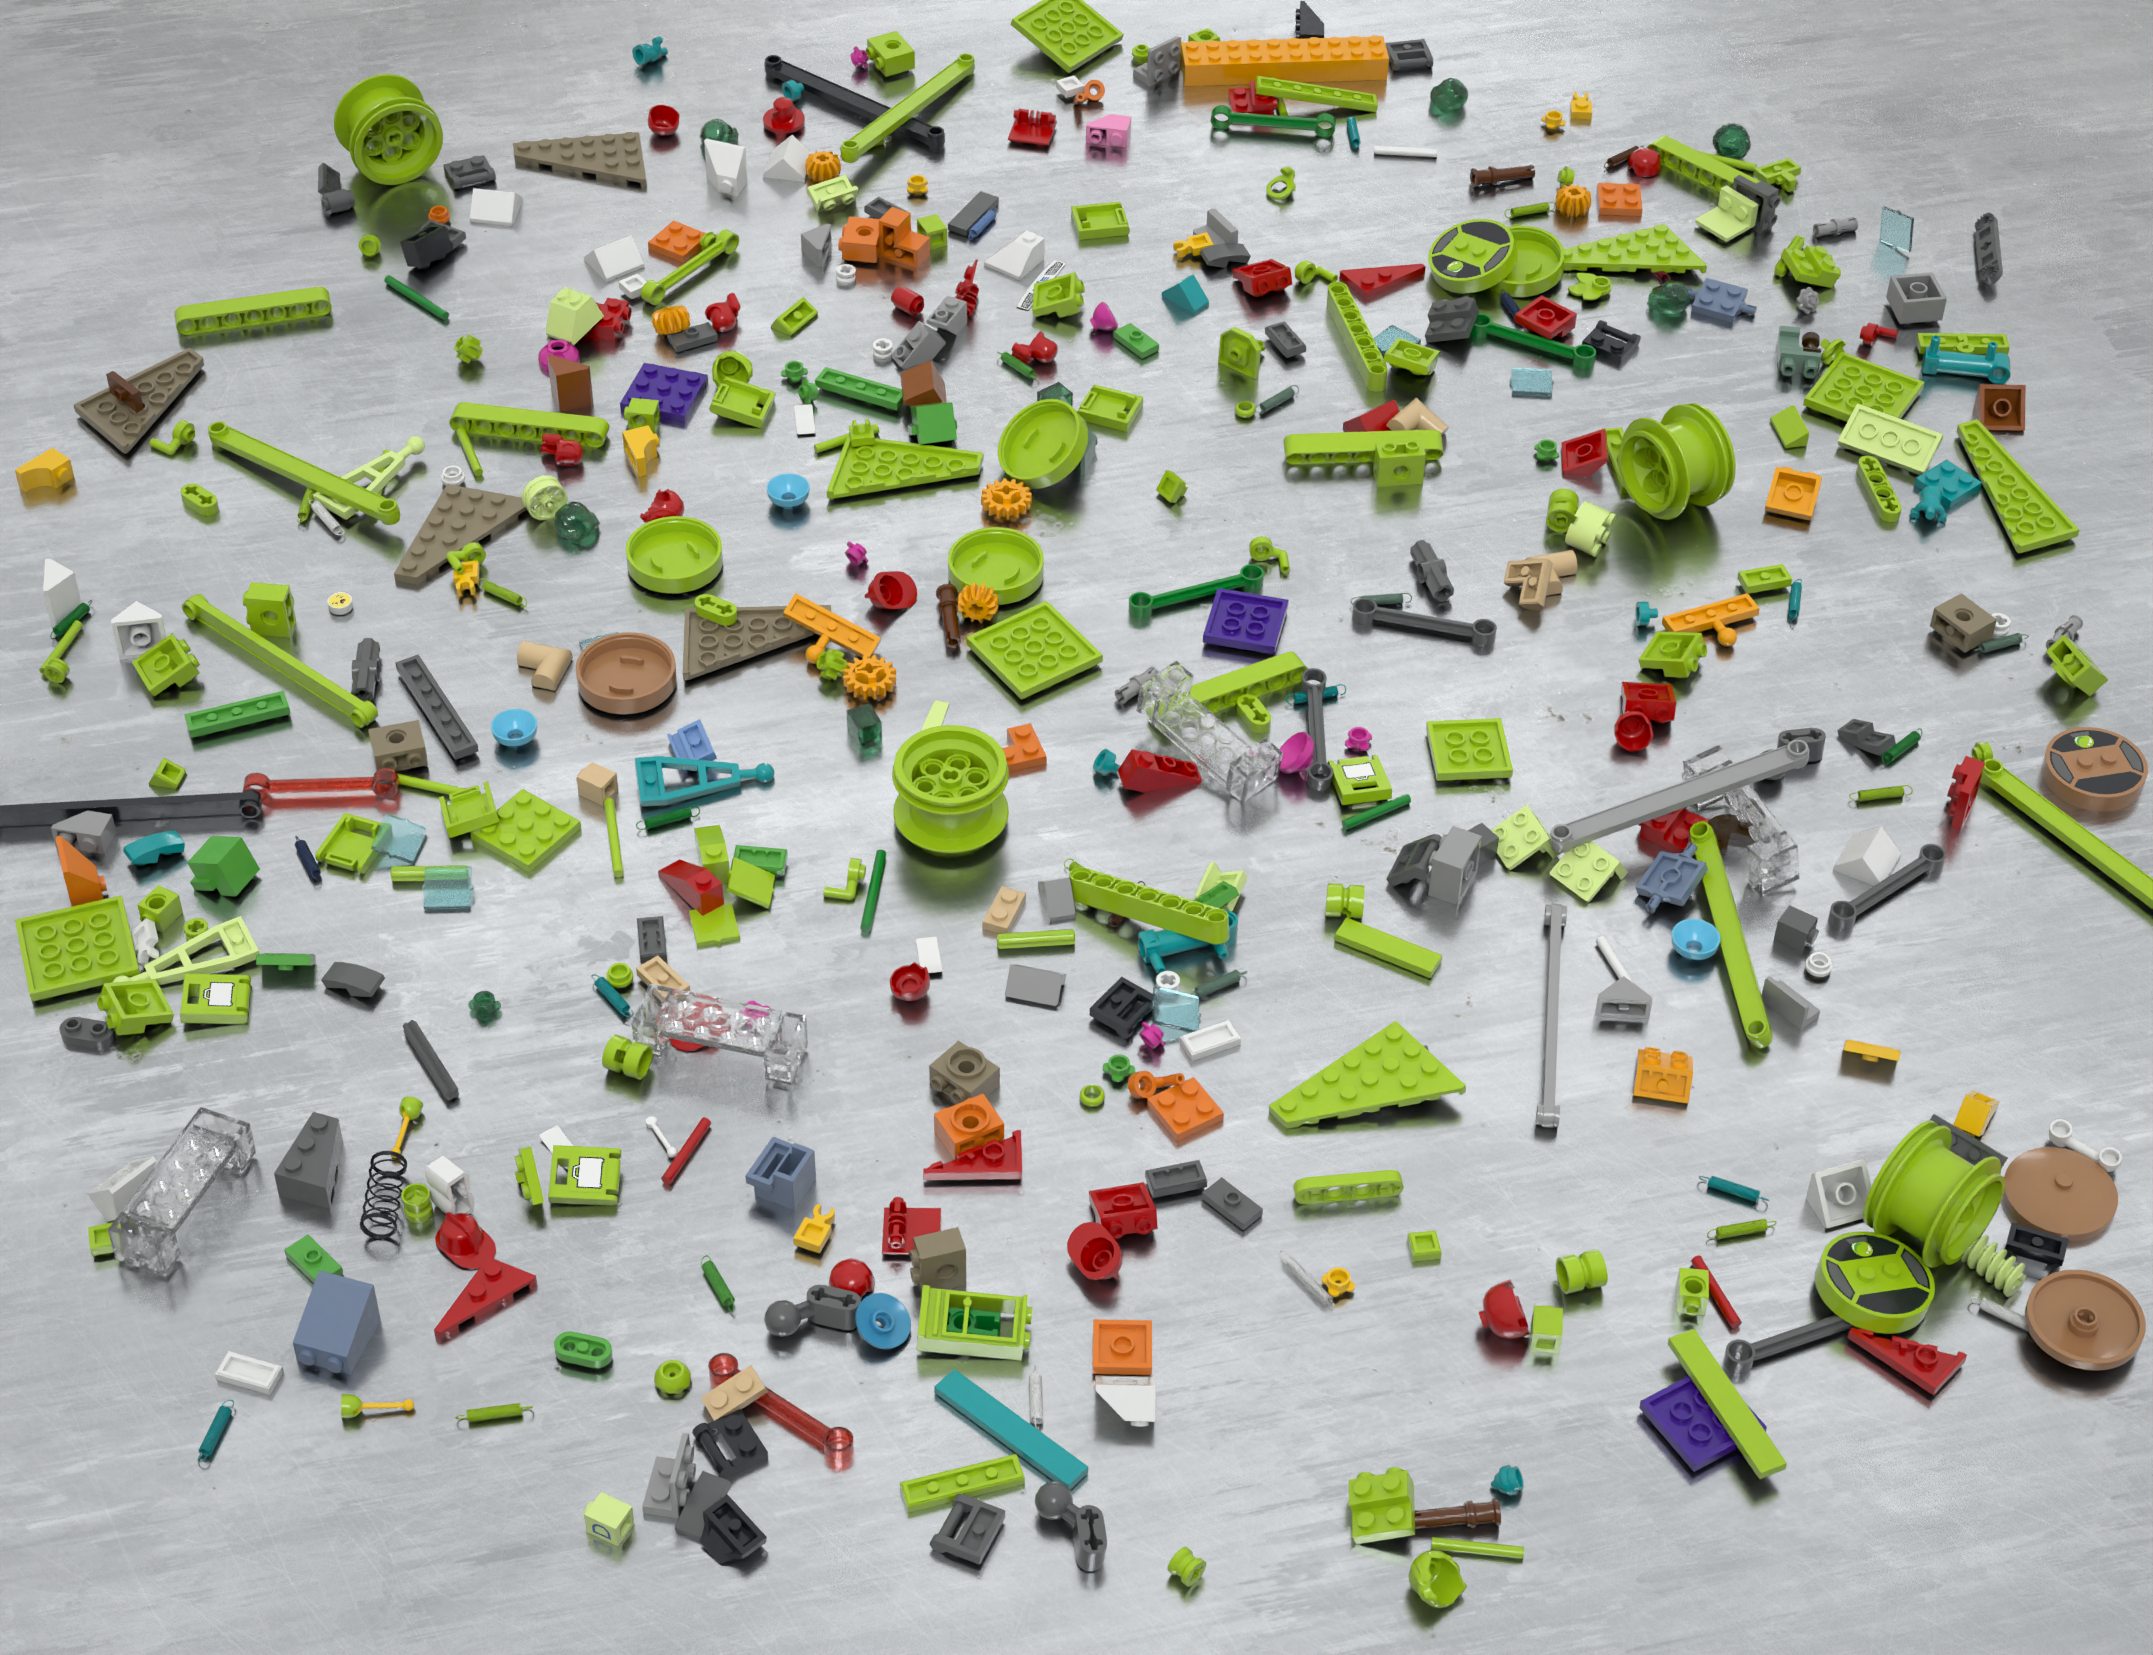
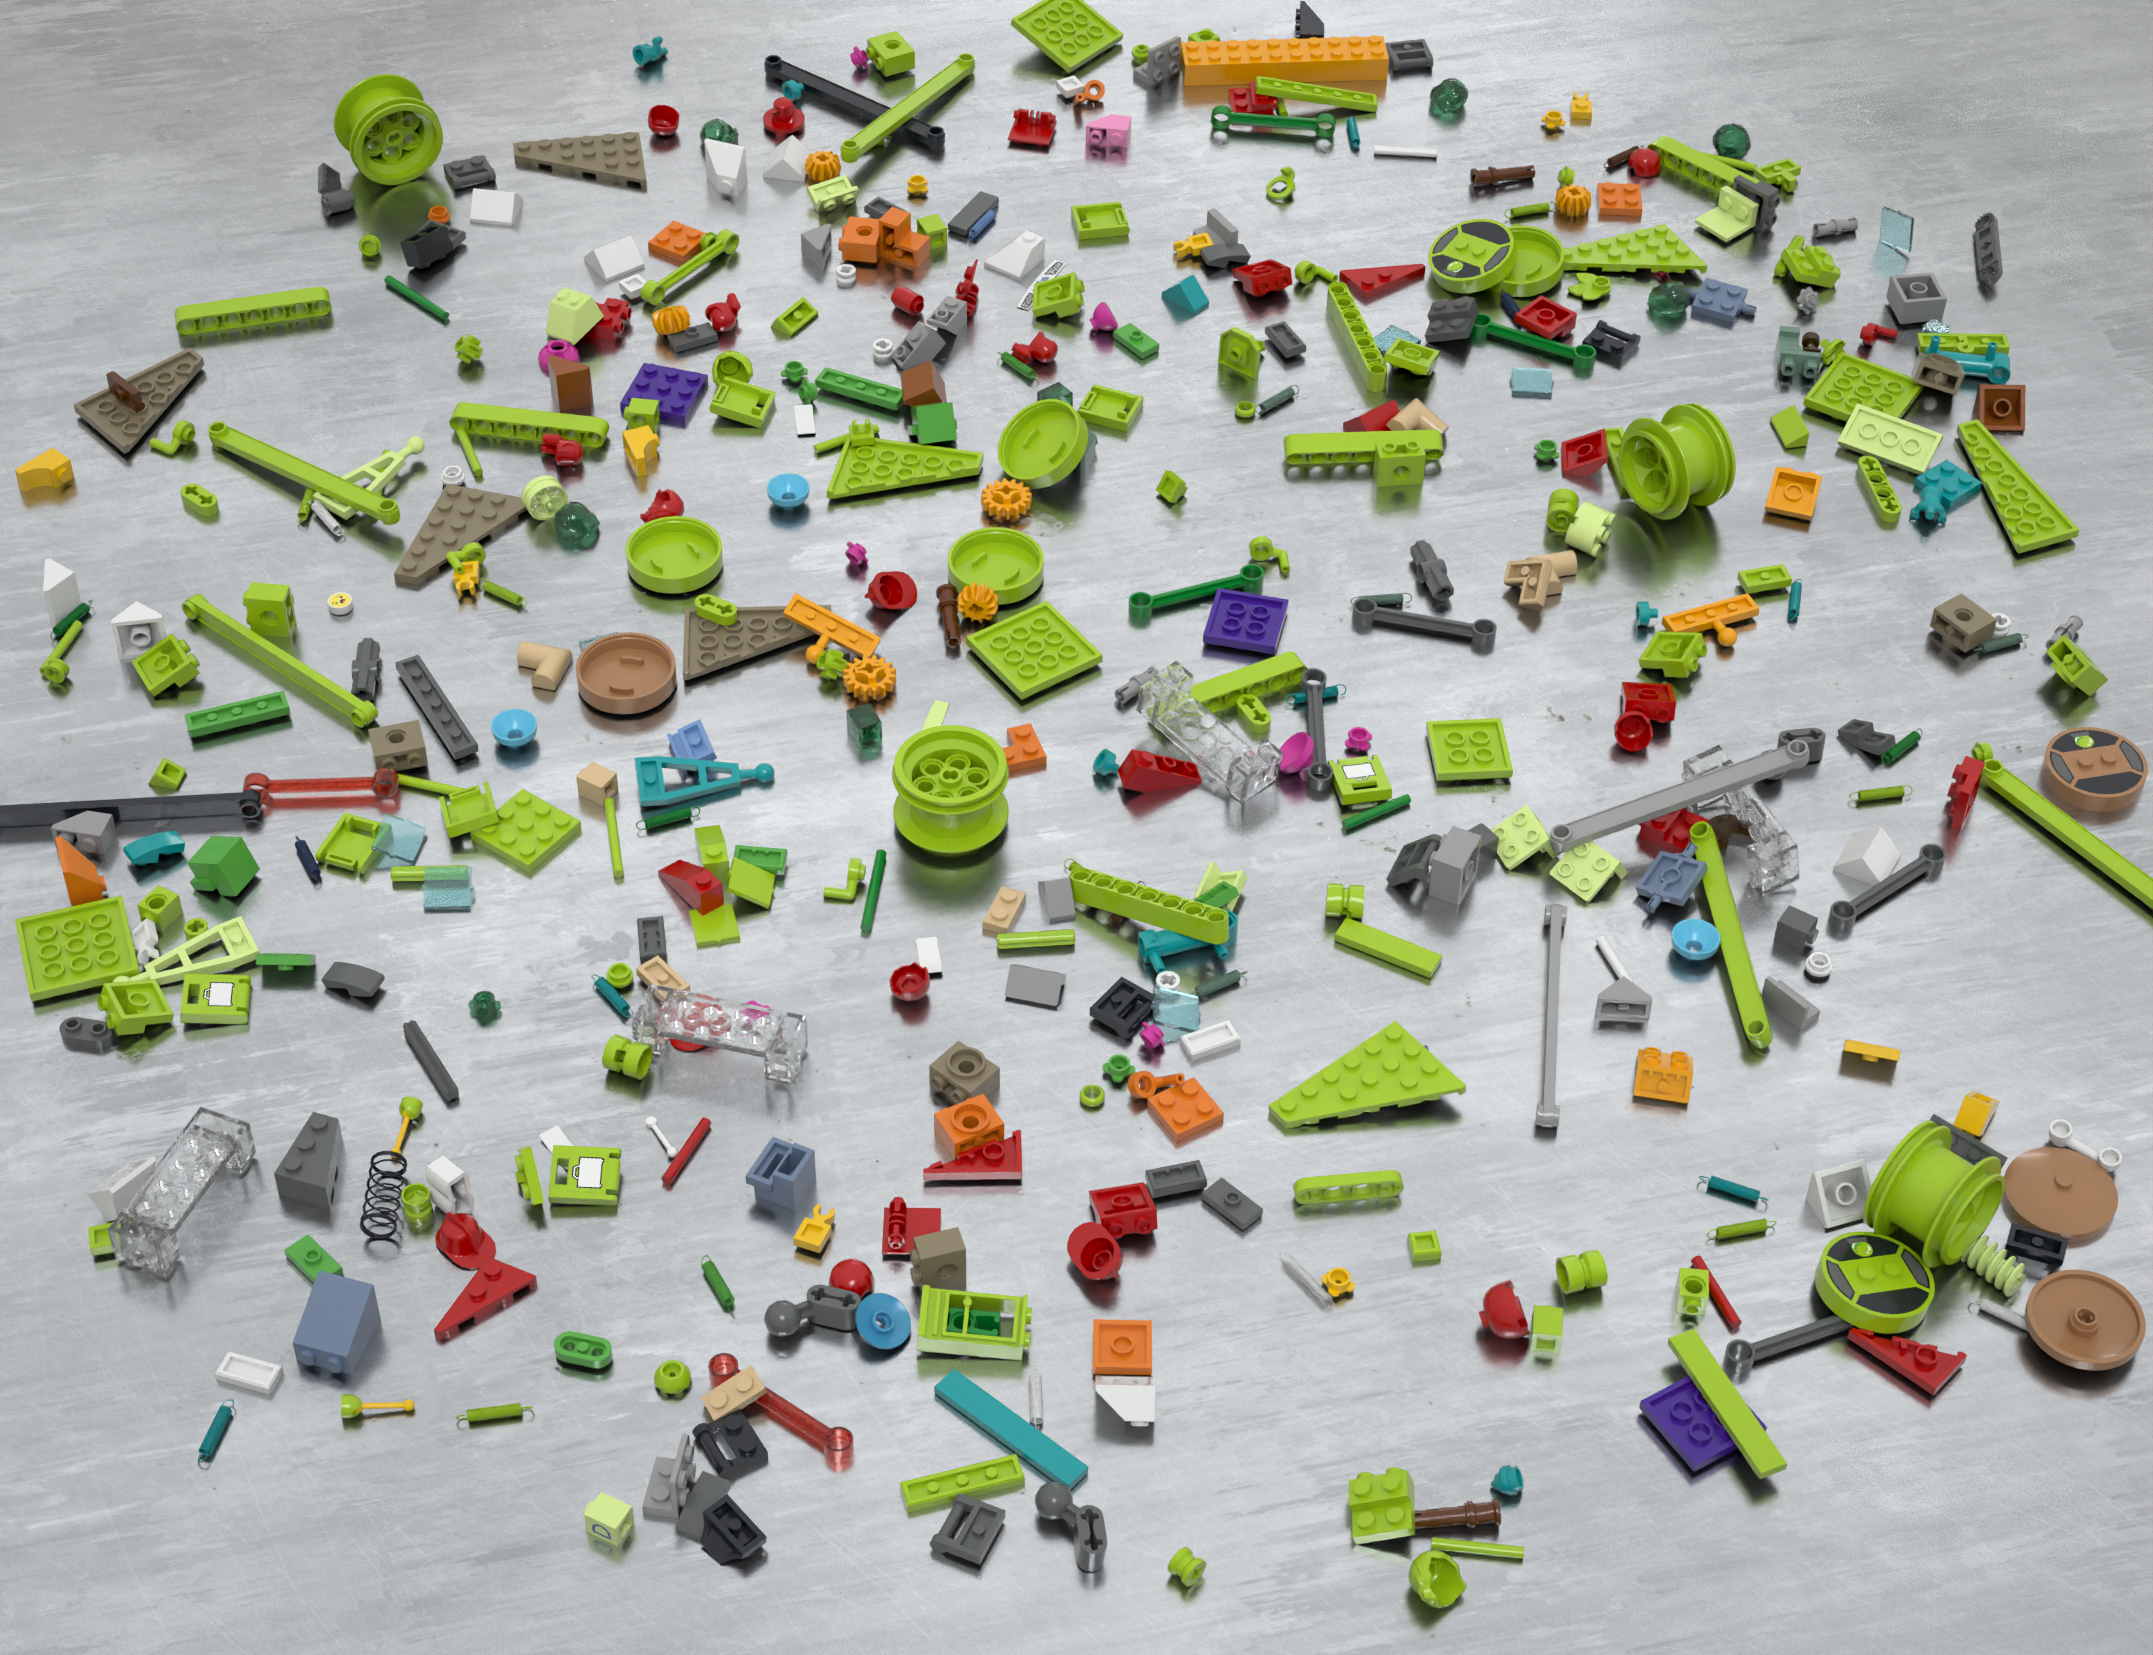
(1935, 326): none -> clear light blue plate
(1938, 372): none -> dark tan brick

